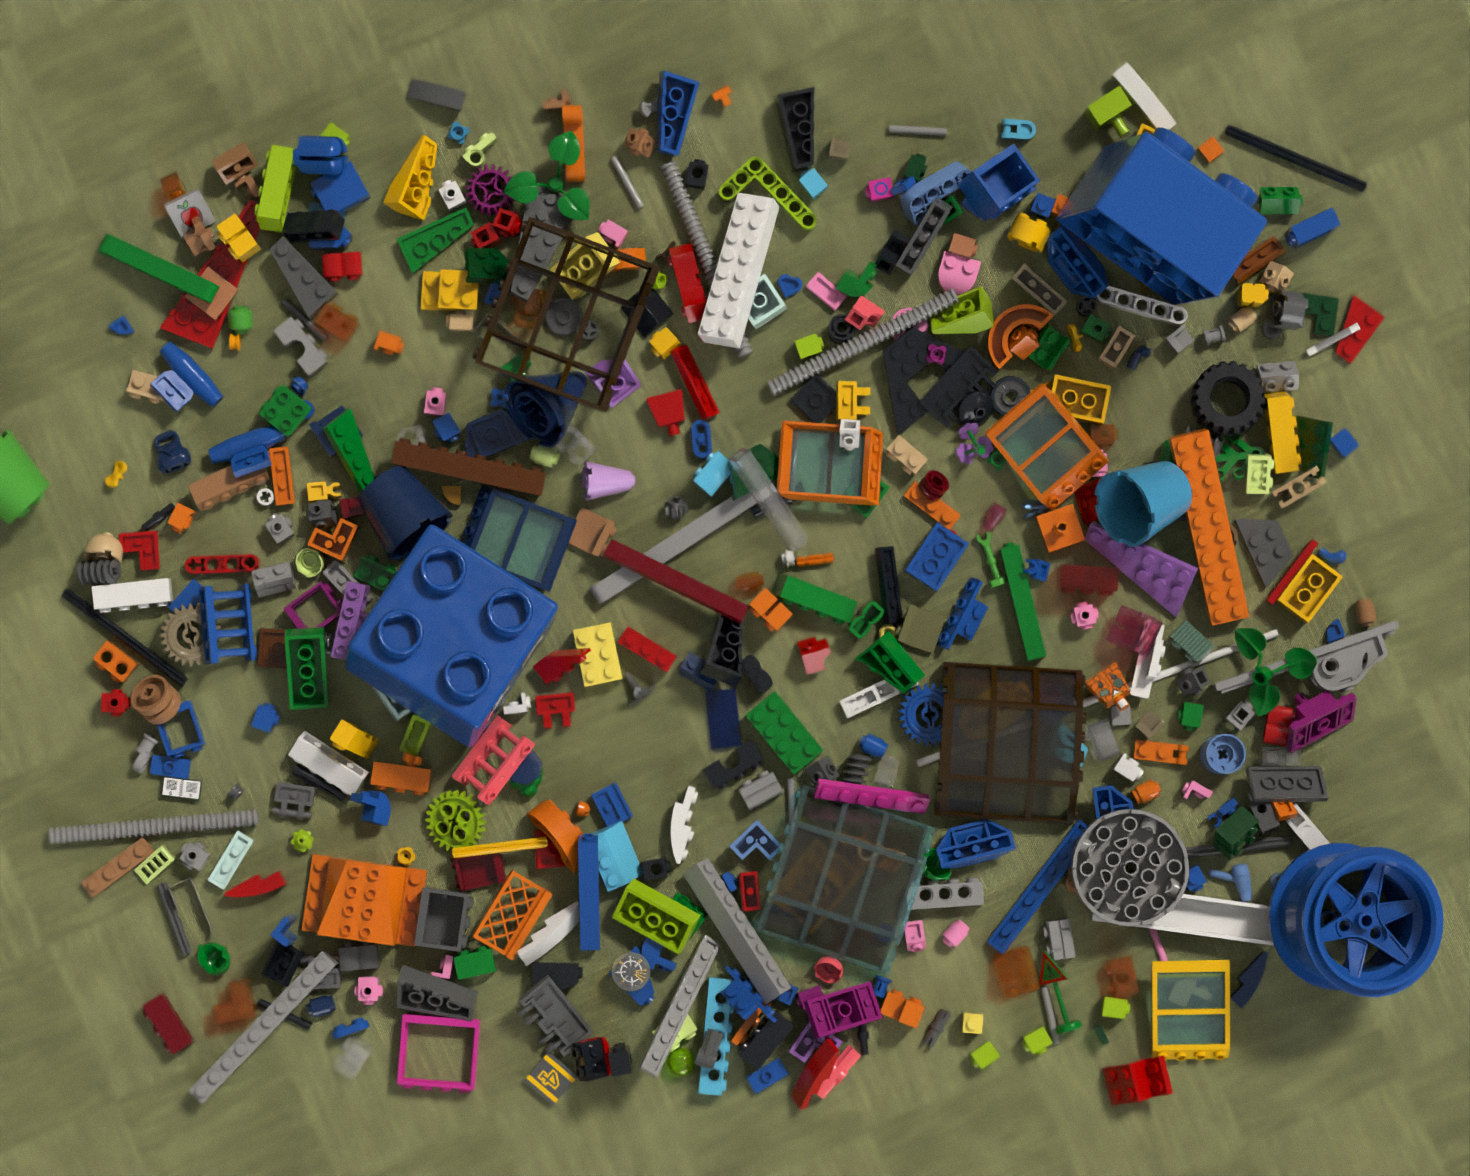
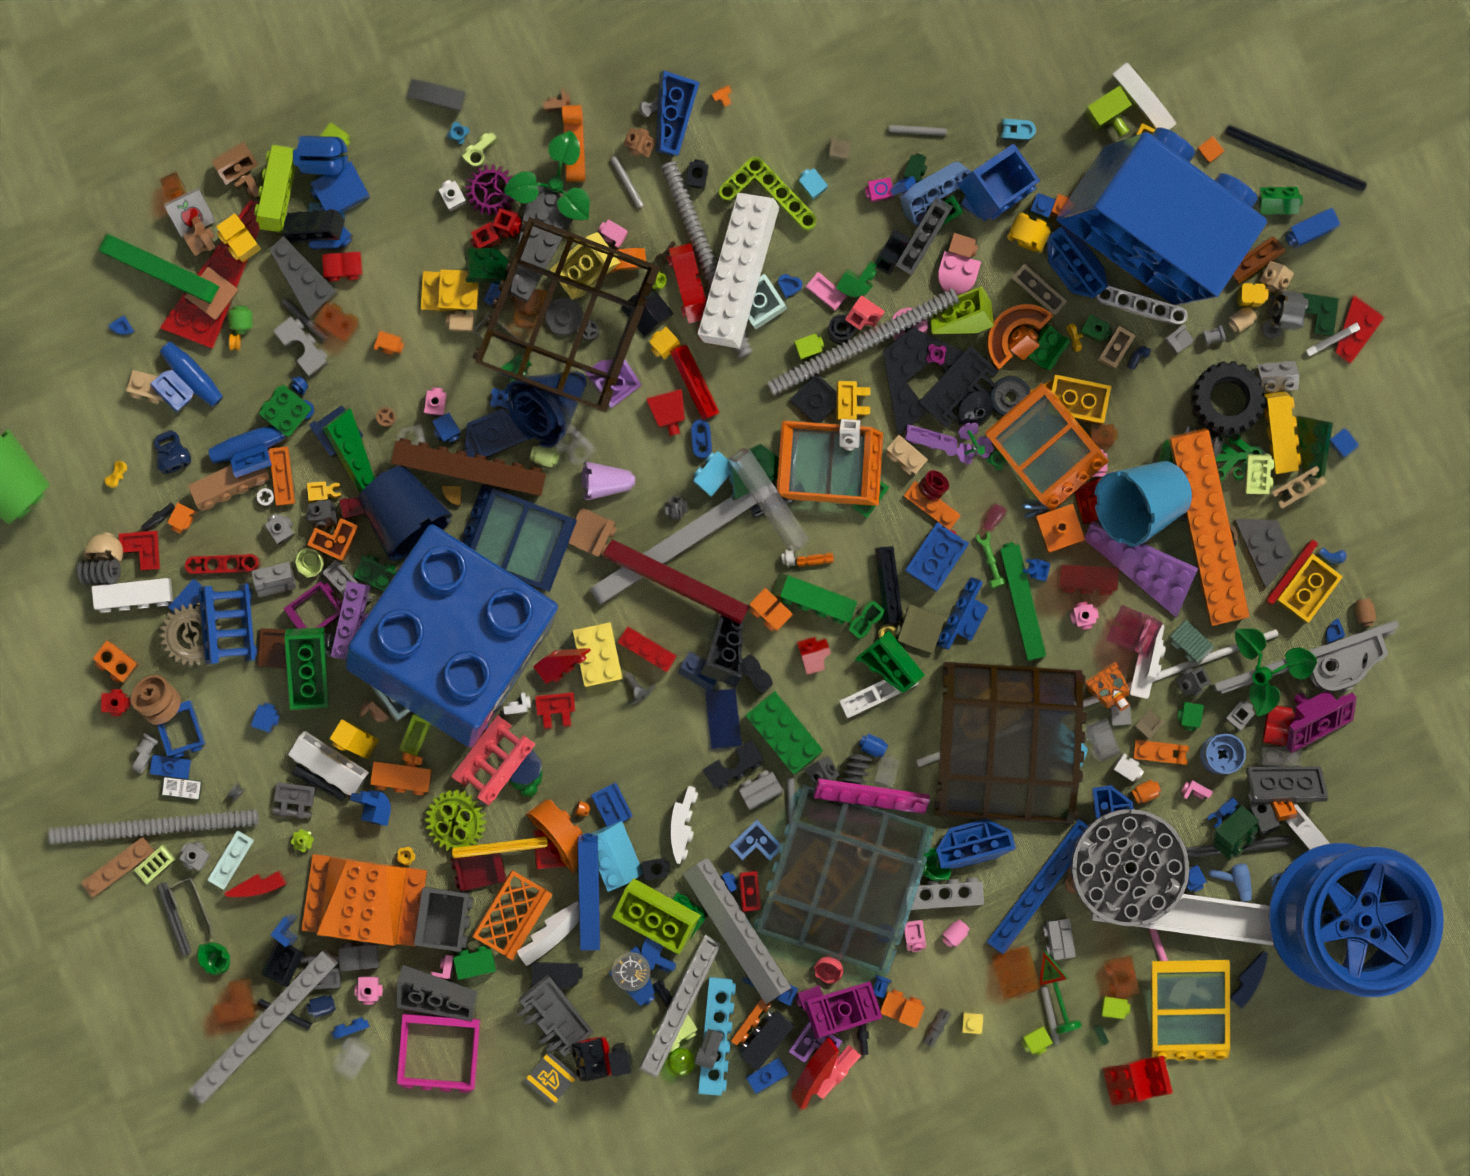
(124, 637): black axle -> none
(167, 1023): dark red brick -> none
(377, 712): none -> medium nougat bracket
(383, 415): none -> medium nougat wheel
(412, 184): yellow wedge -> none
(430, 240): green wing -> none
(663, 992): none -> black axle
(743, 999): blue bracket -> none
(750, 581): clear orange brick -> none
(797, 125): black wedge -> none
(925, 695): blue gear -> none
(931, 439): none -> medium lavender plate
(984, 1055): lime brick -> none
(1088, 303): black wheel -> none

